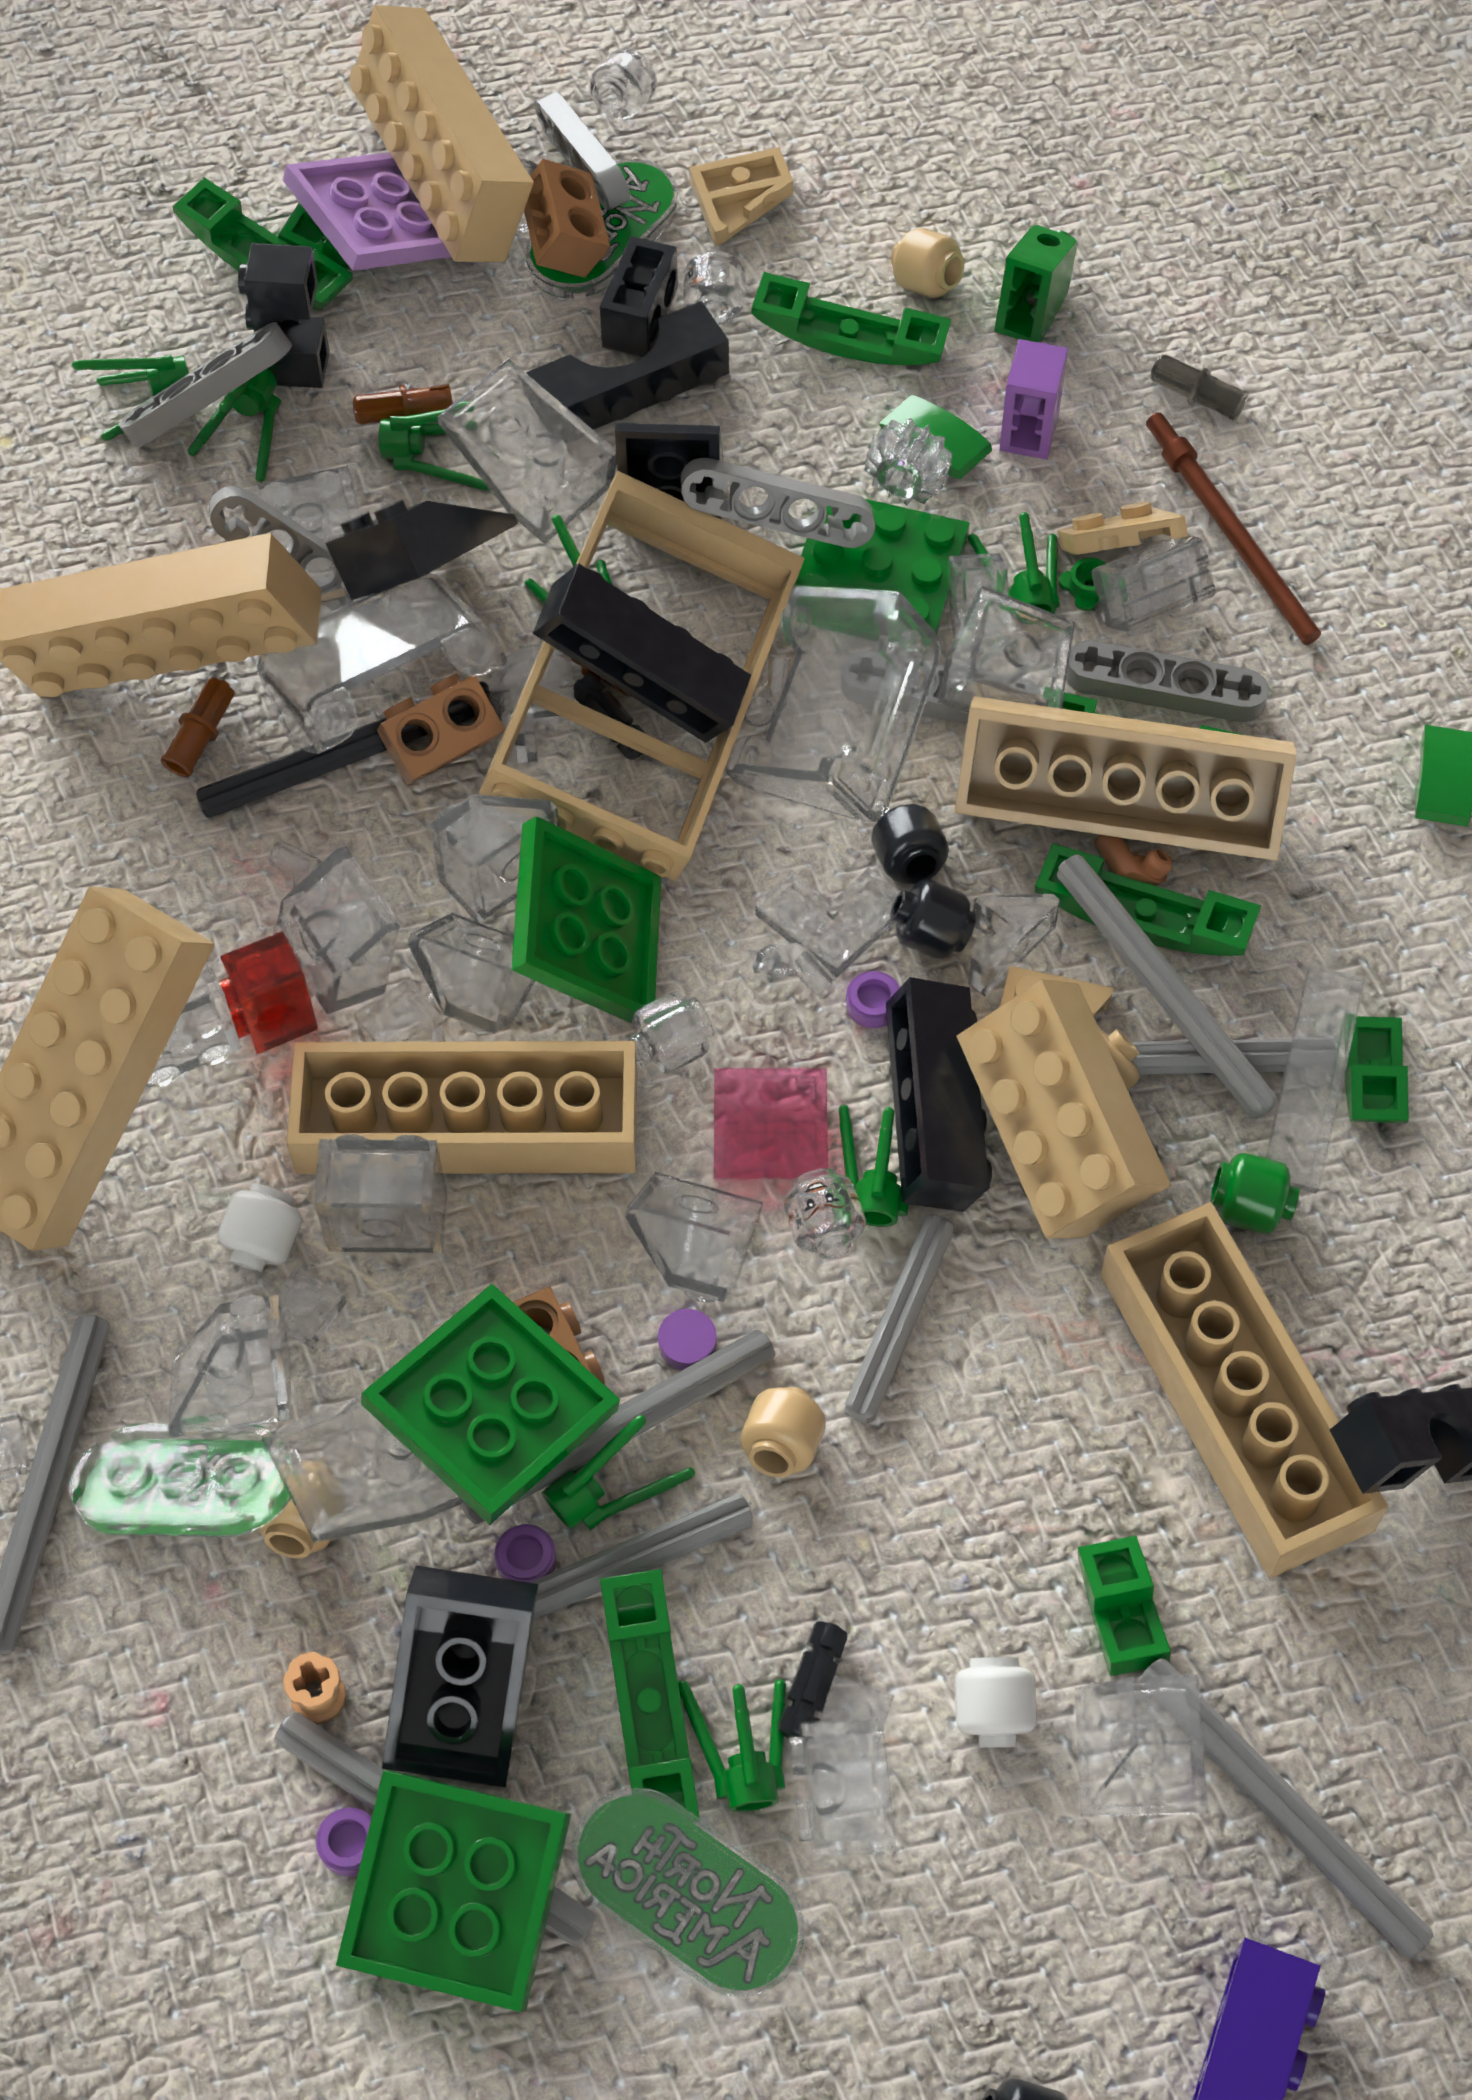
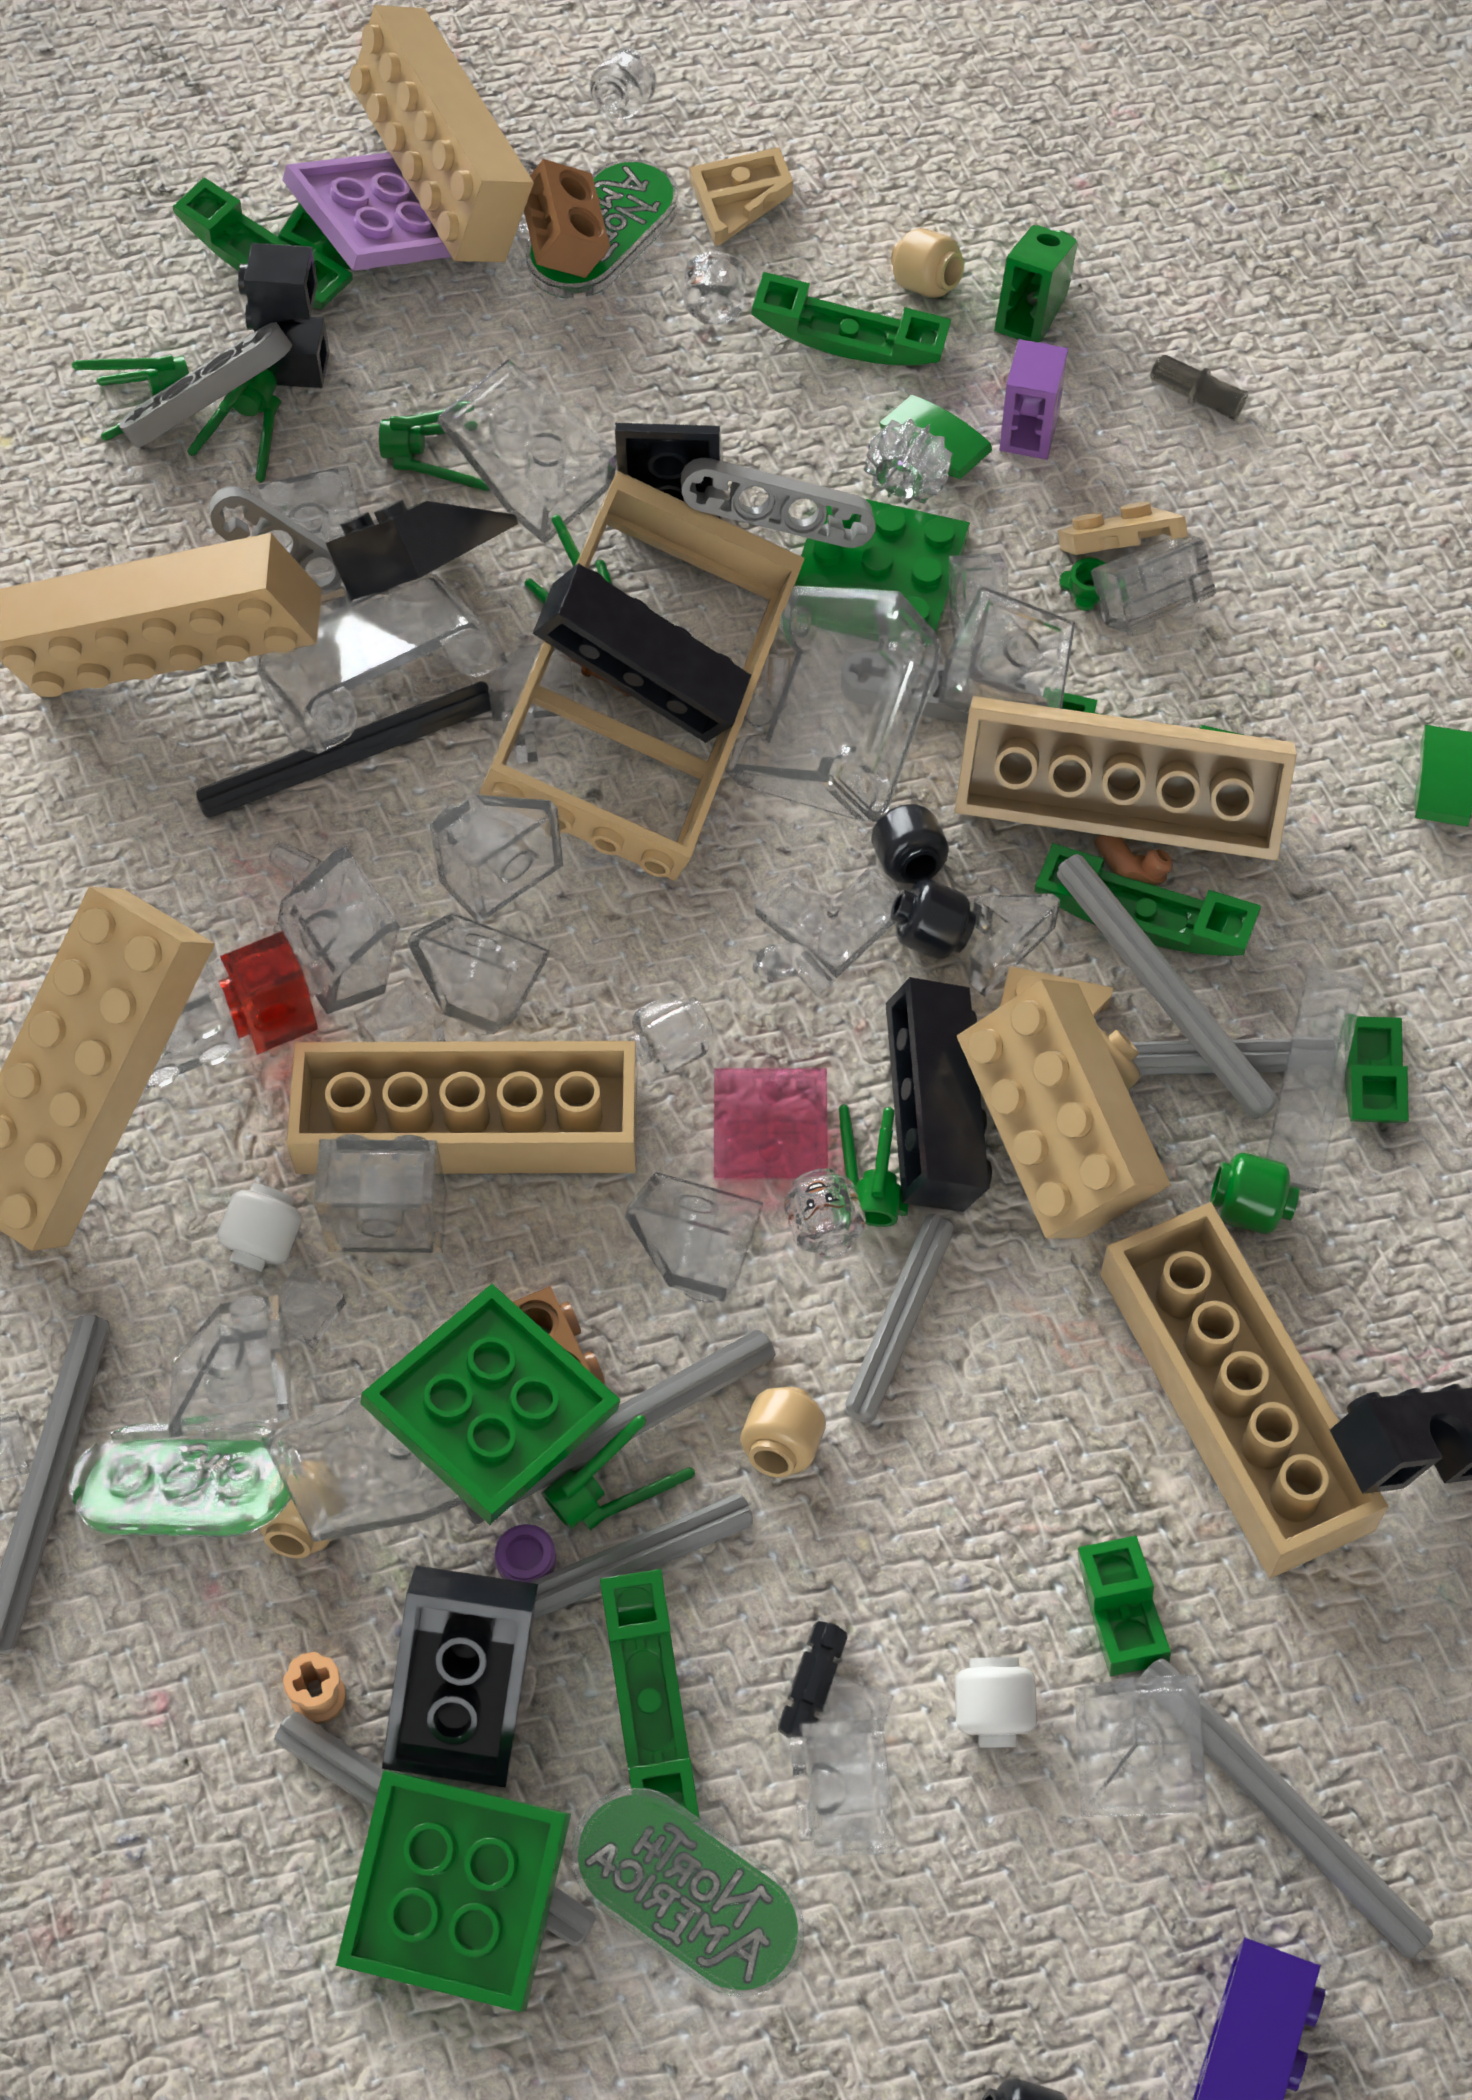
(198, 727): dark orange axle -> none
(342, 1840): medium lavender tile -> none
(405, 402): dark orange axle -> none
(446, 738): medium nougat brick -> none
(582, 149): light grey beam -> none
(585, 921): green plate -> none
(590, 693): black axle -> none
(638, 296): black brick -> none
(686, 355): black arch -> none
(686, 1338): medium lavender tile -> none
(750, 1780): green plant -> none
(867, 998): medium lavender tile -> none
(1031, 584): green plant -> none
(1167, 672): light grey beam -> none
(1182, 458): copper bar -> none

